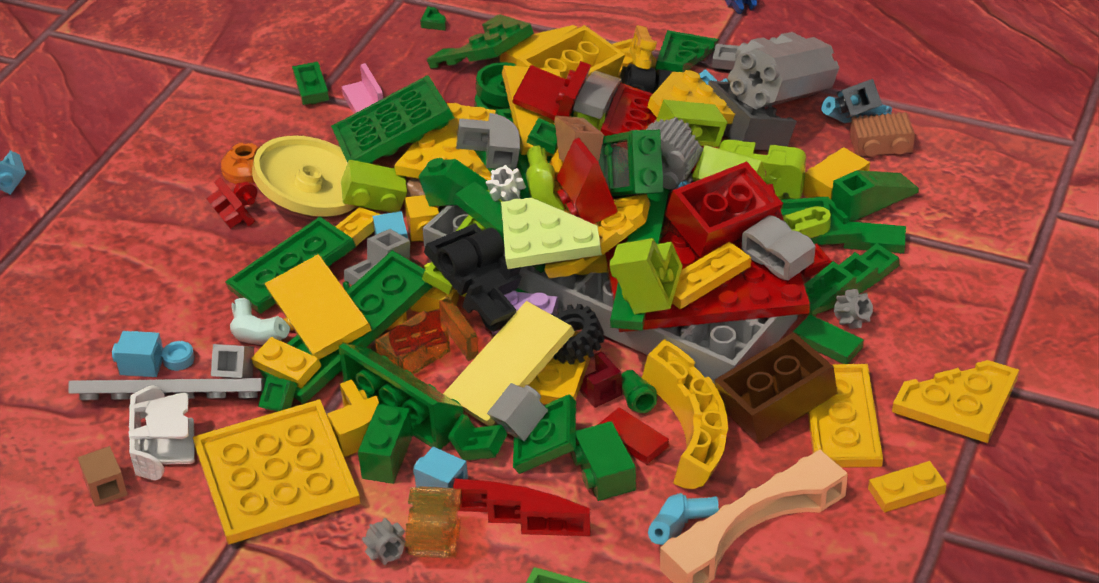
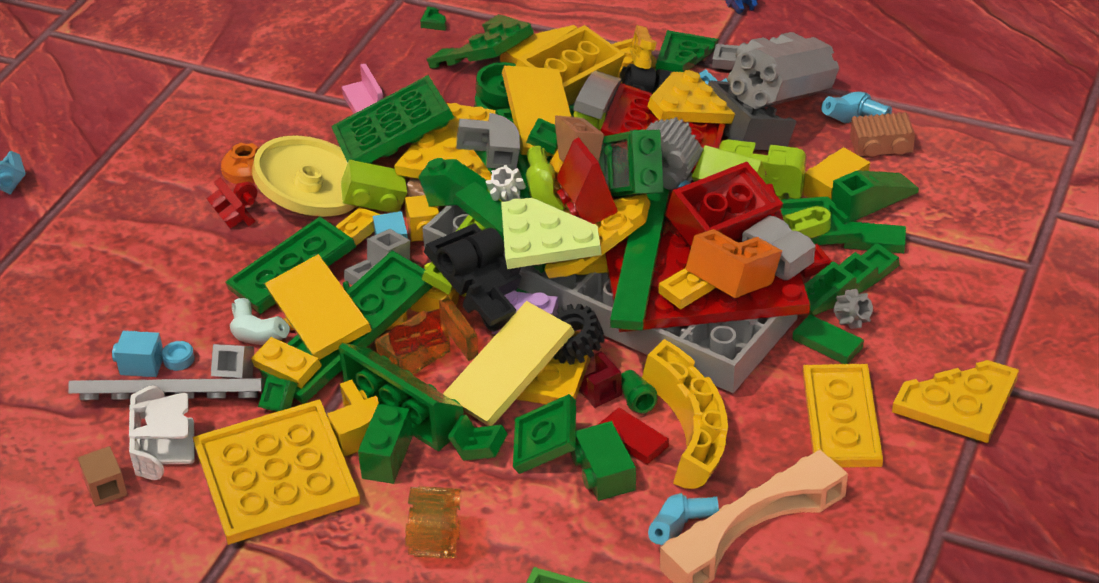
(310, 83): green plate -> none
(384, 541): light grey gear -> none
(439, 469): medium azure brick -> none
(518, 410): light grey brick -> none
(533, 509): red slope -> none
(550, 93): red bracket -> none
(647, 274): lime brick -> none
(703, 119): lime brick -> none
(733, 265): none -> orange panel
(776, 386): reddish brown brick -> none
(866, 94): black brick -> none
(907, 486): yellow plate -> none

